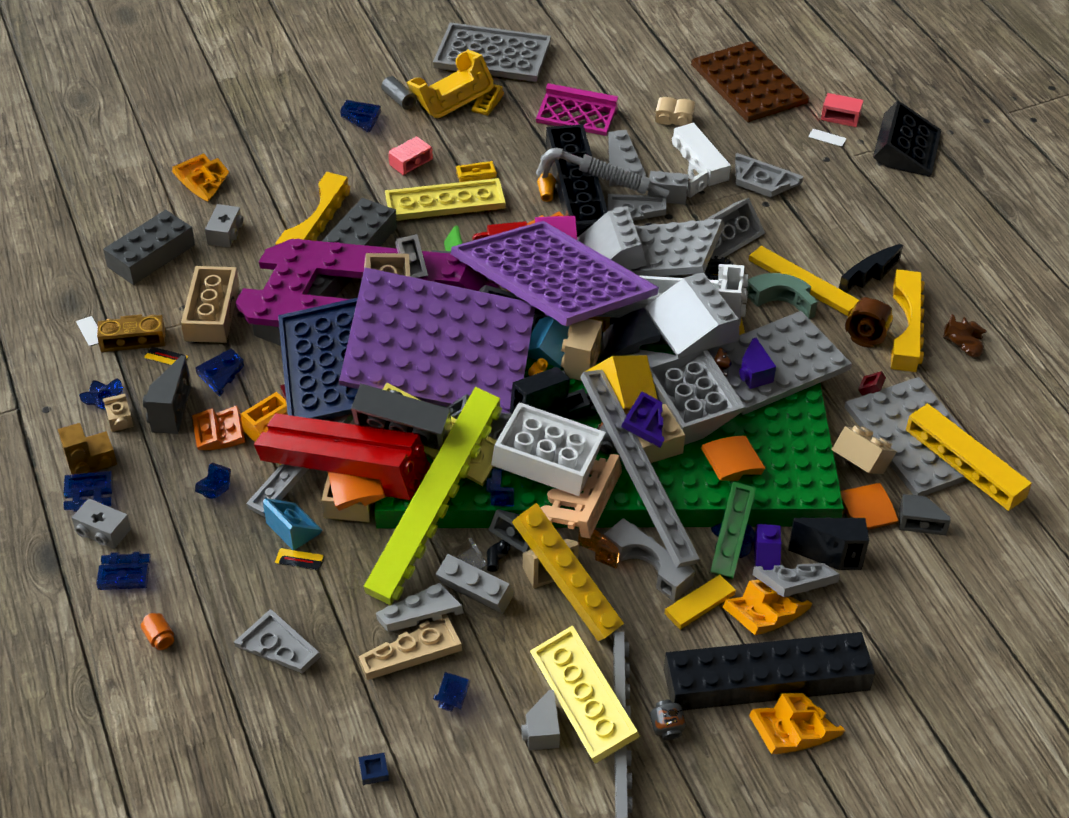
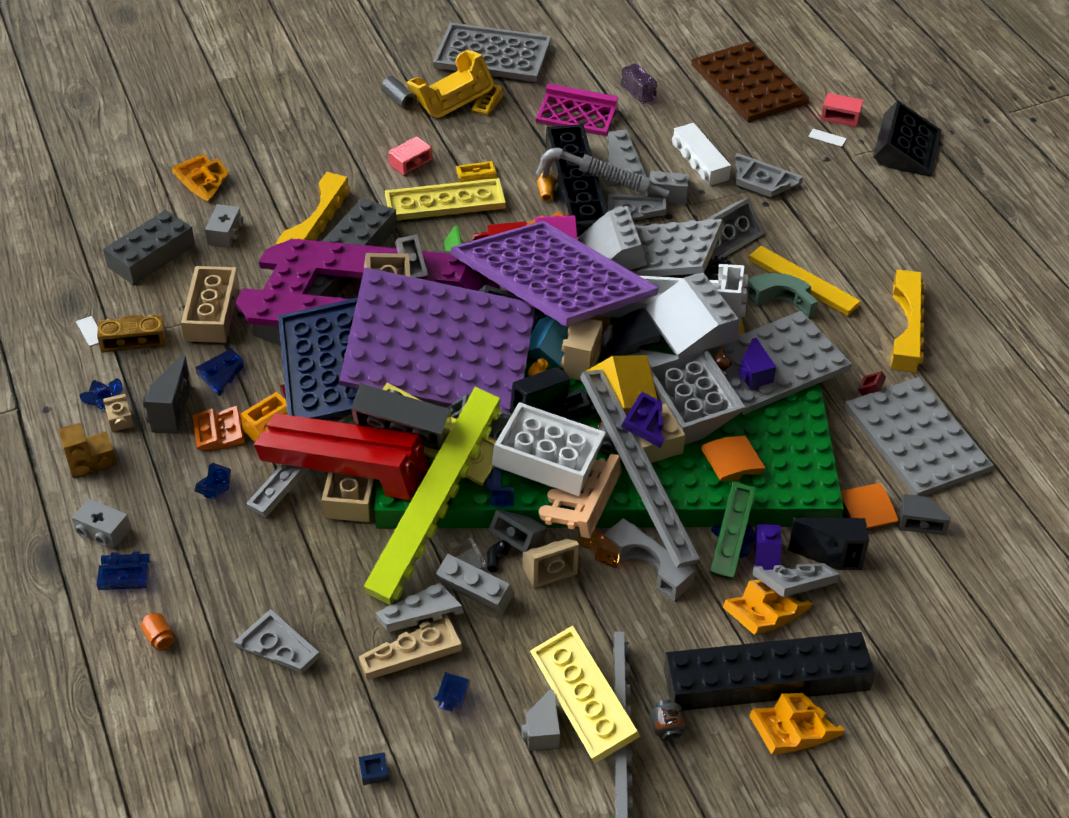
(85, 485): clear blue plate -> none
(163, 355): sticker -> none
(290, 522): dark azure slope -> none
(299, 559): sticker -> none
(354, 489): orange slope -> none
(361, 114): clear blue wing -> none
(567, 572): yellow brick -> none
(639, 83): none -> clear purple brick
(674, 111): tan brick -> none
(697, 182): white bracket -> none
(699, 602): yellow tile -> none
(864, 450): tan brick -> none
(869, 322): reddish brown brick -> none
(873, 266): black slope -> none
(965, 336): reddish brown animal -> none
(968, 457): yellow brick -> none

